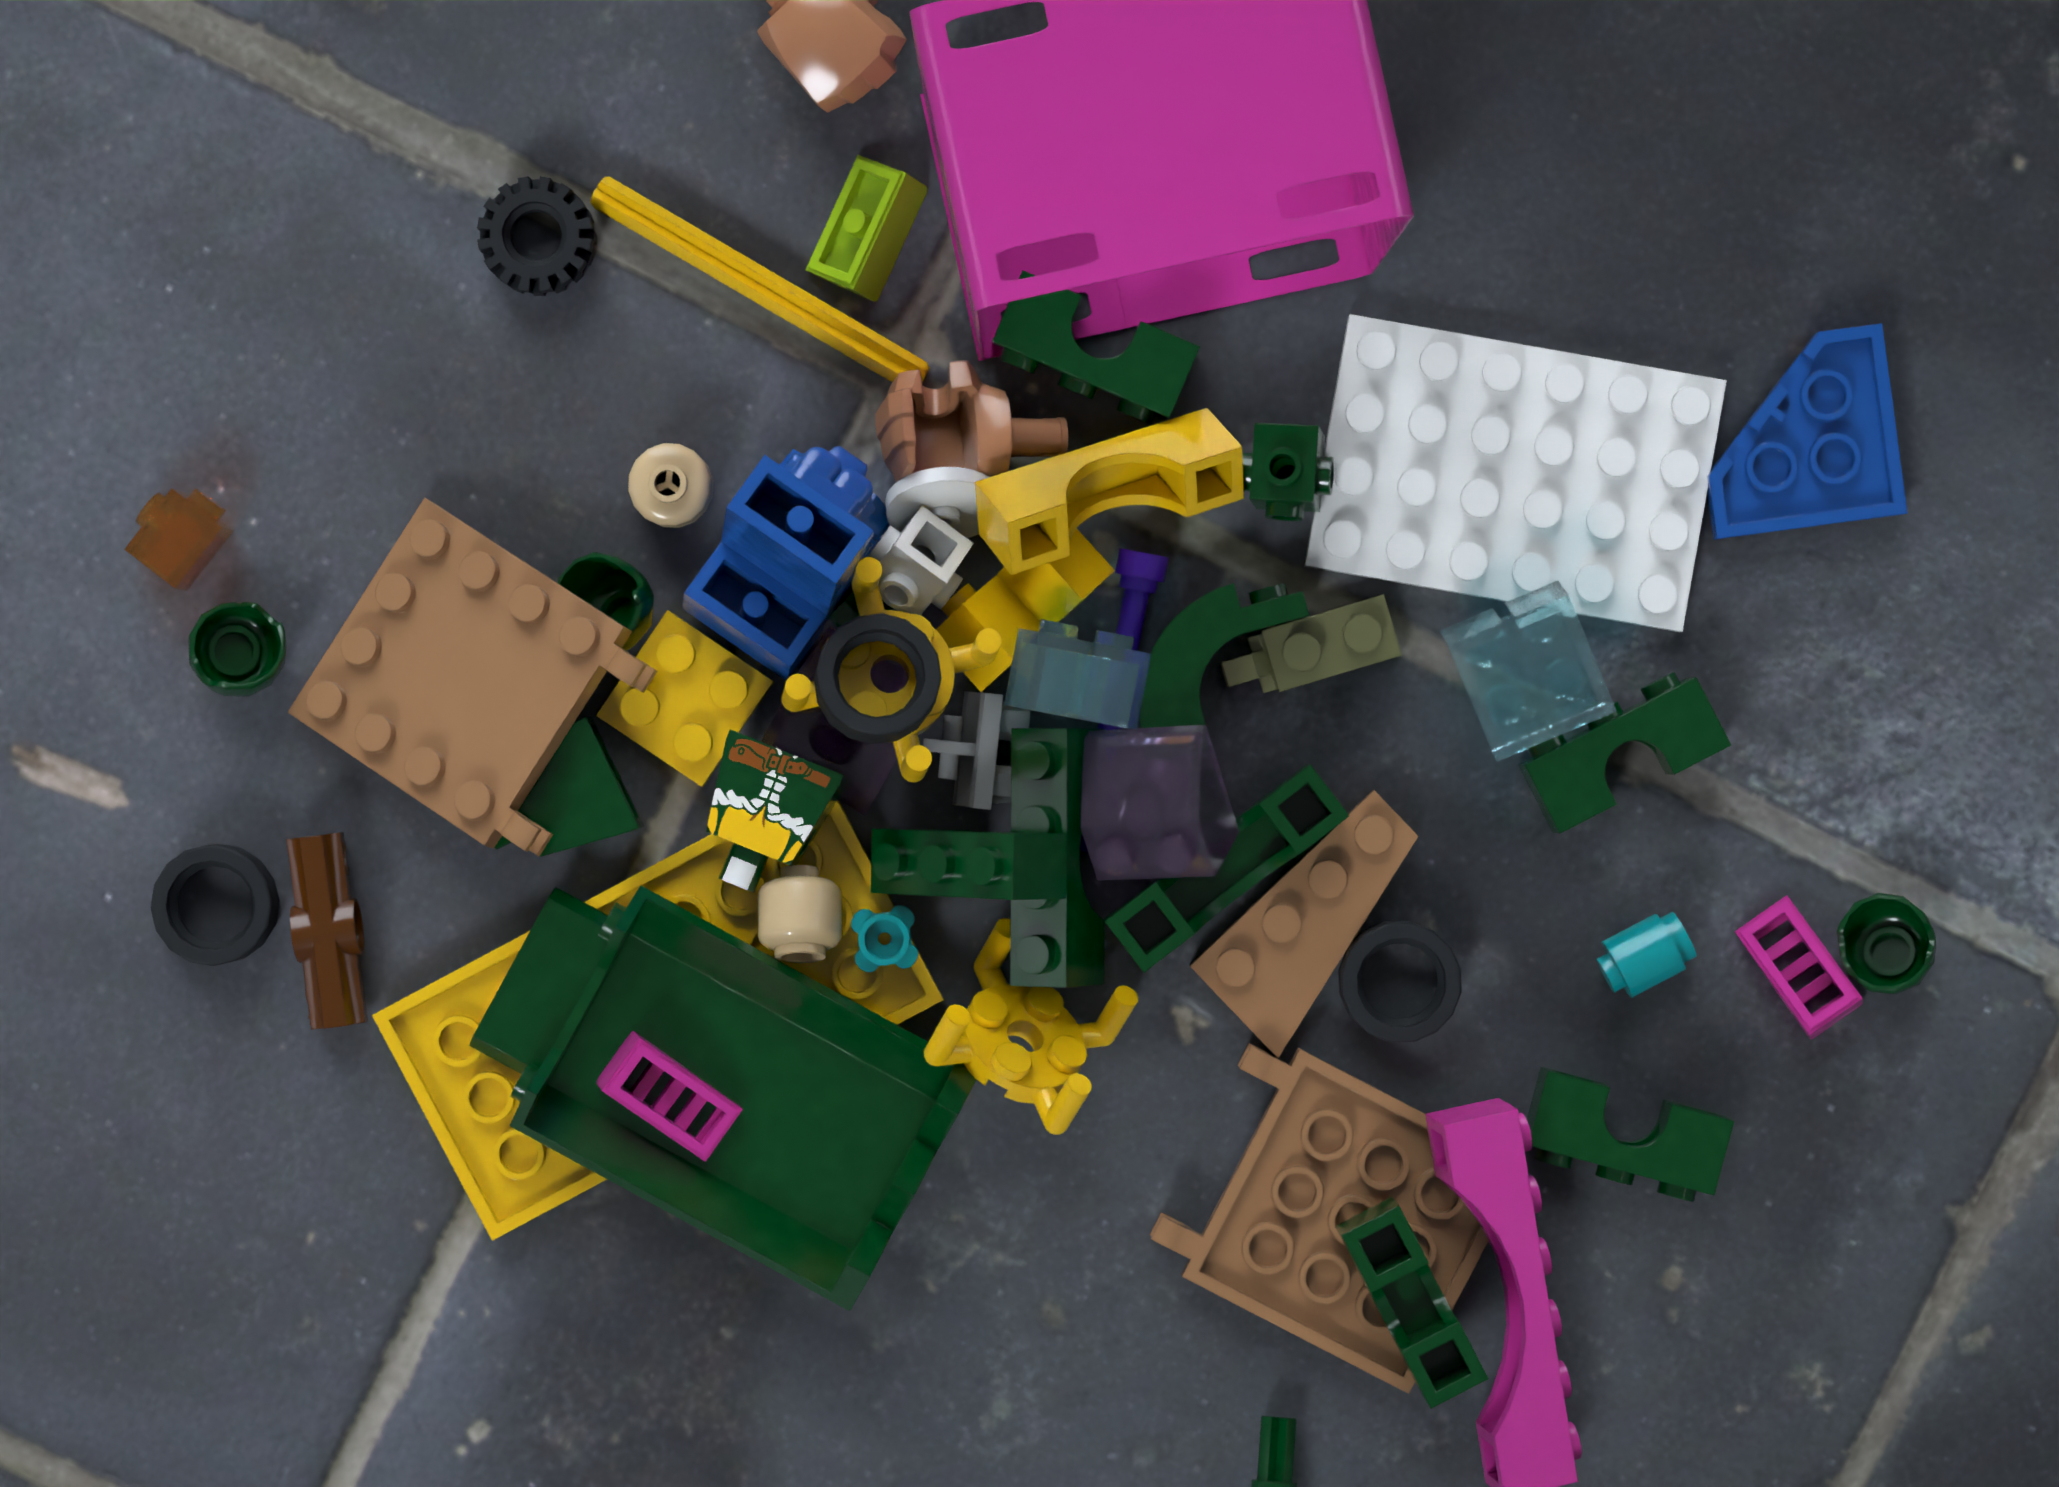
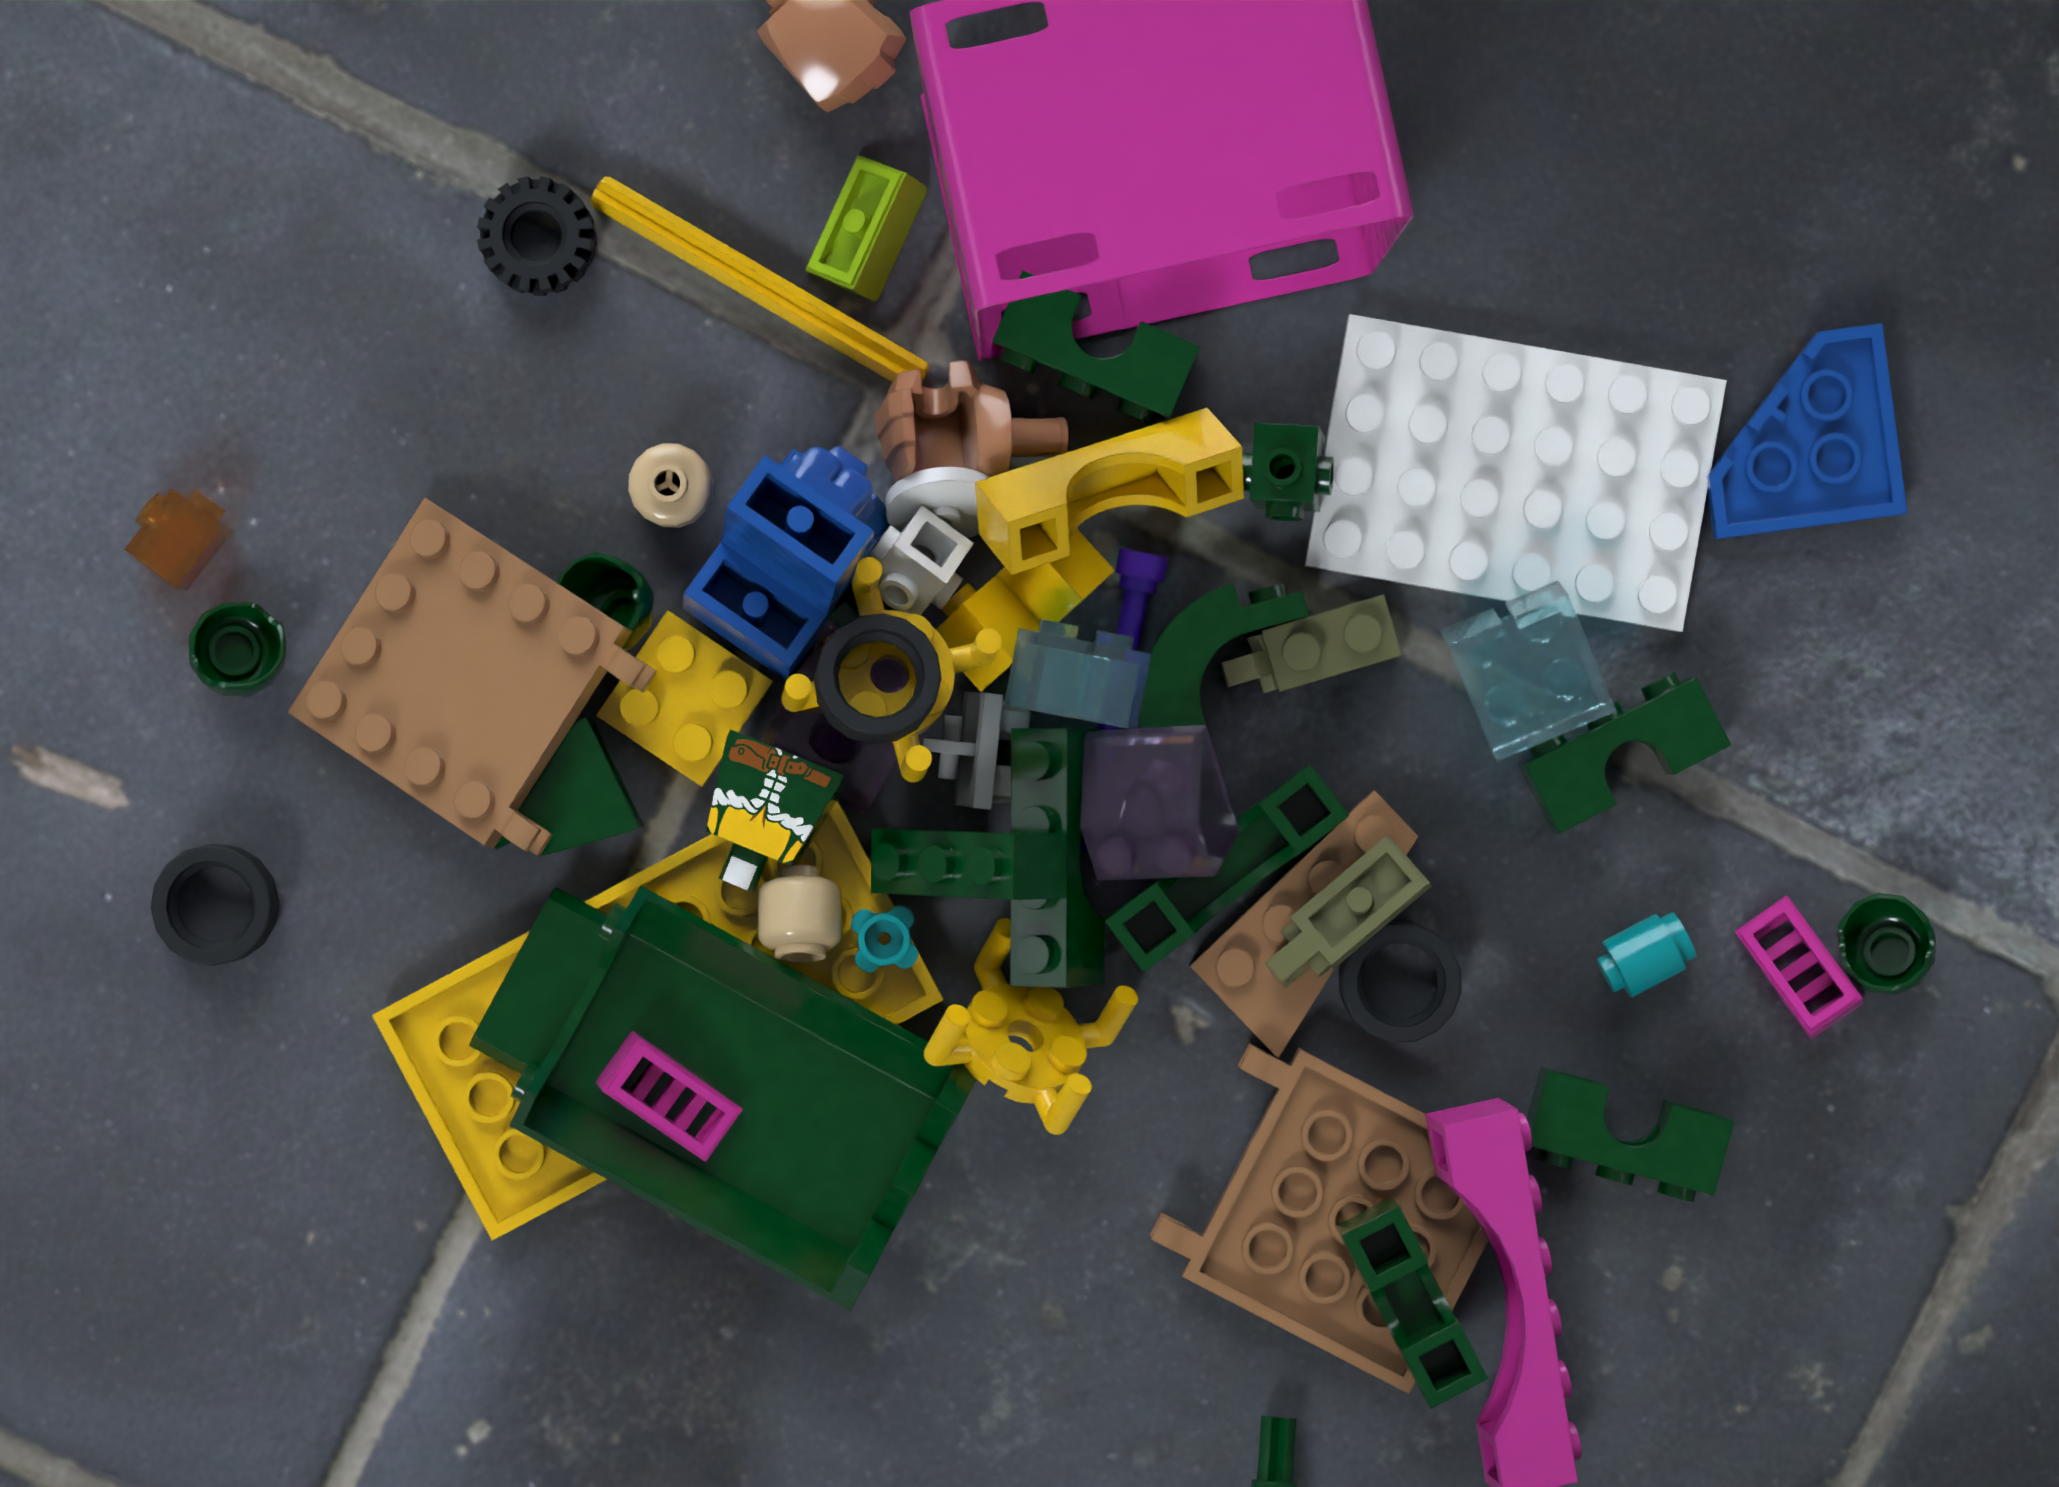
(327, 930): reddish brown piece -> none
(1348, 912): none -> olive hinge

